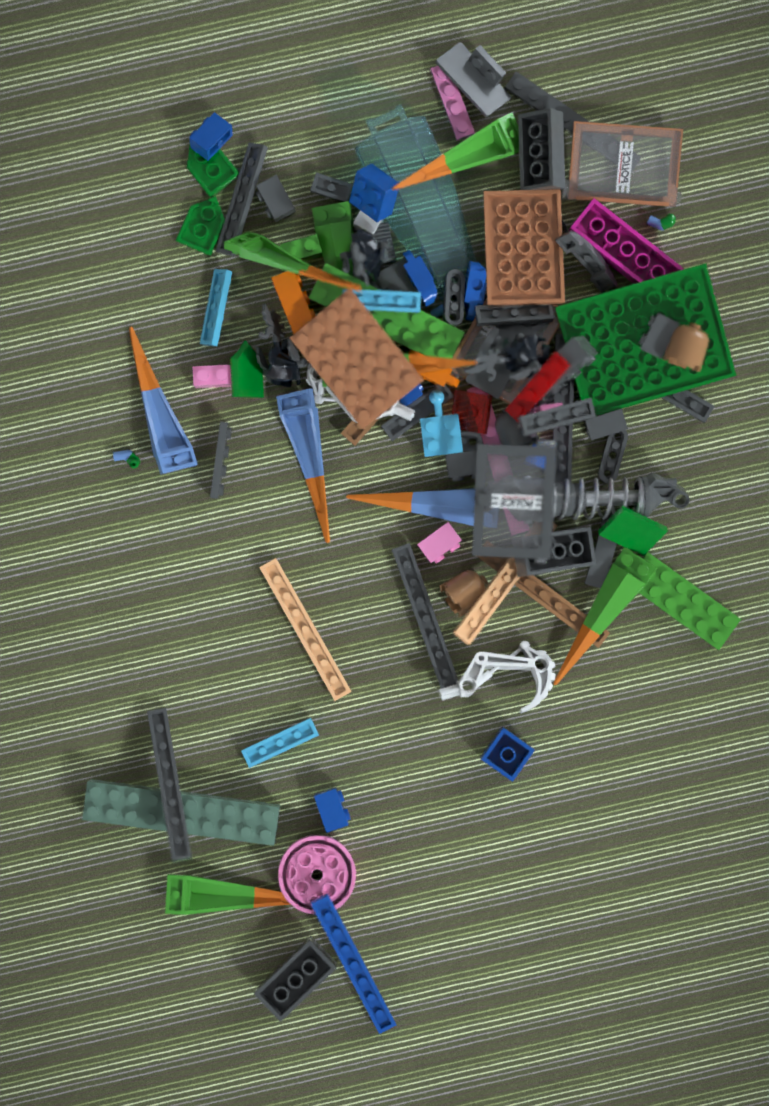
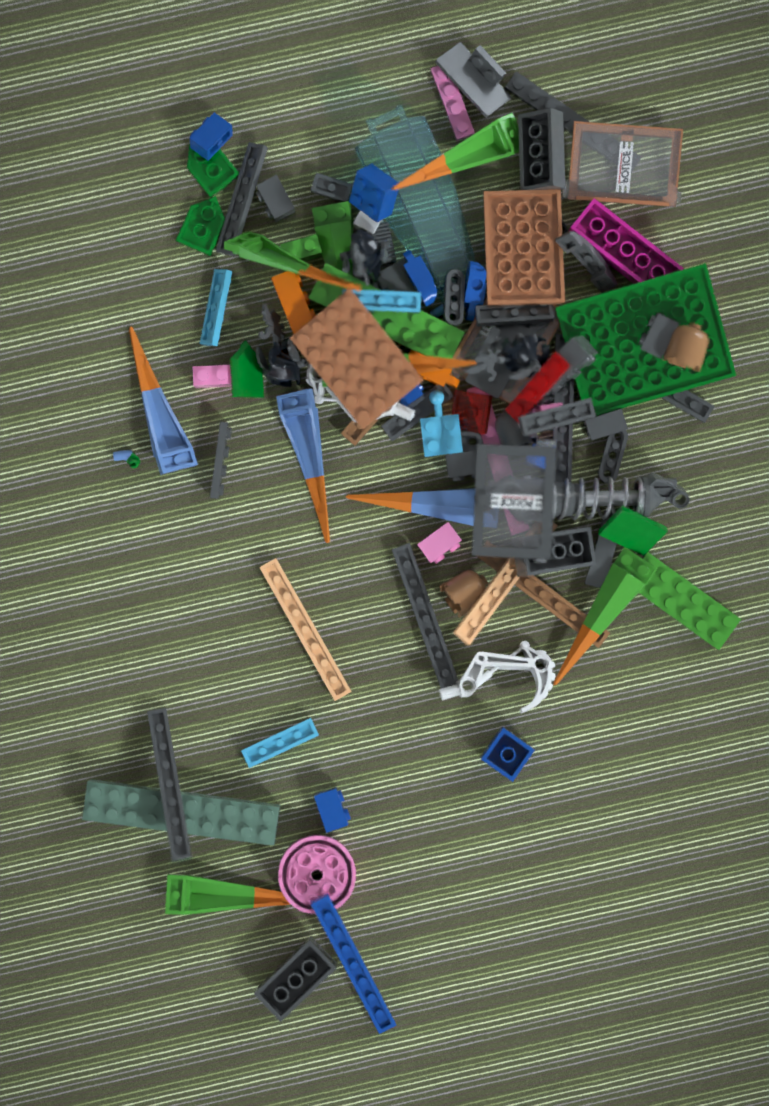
(663, 223): arm -> none

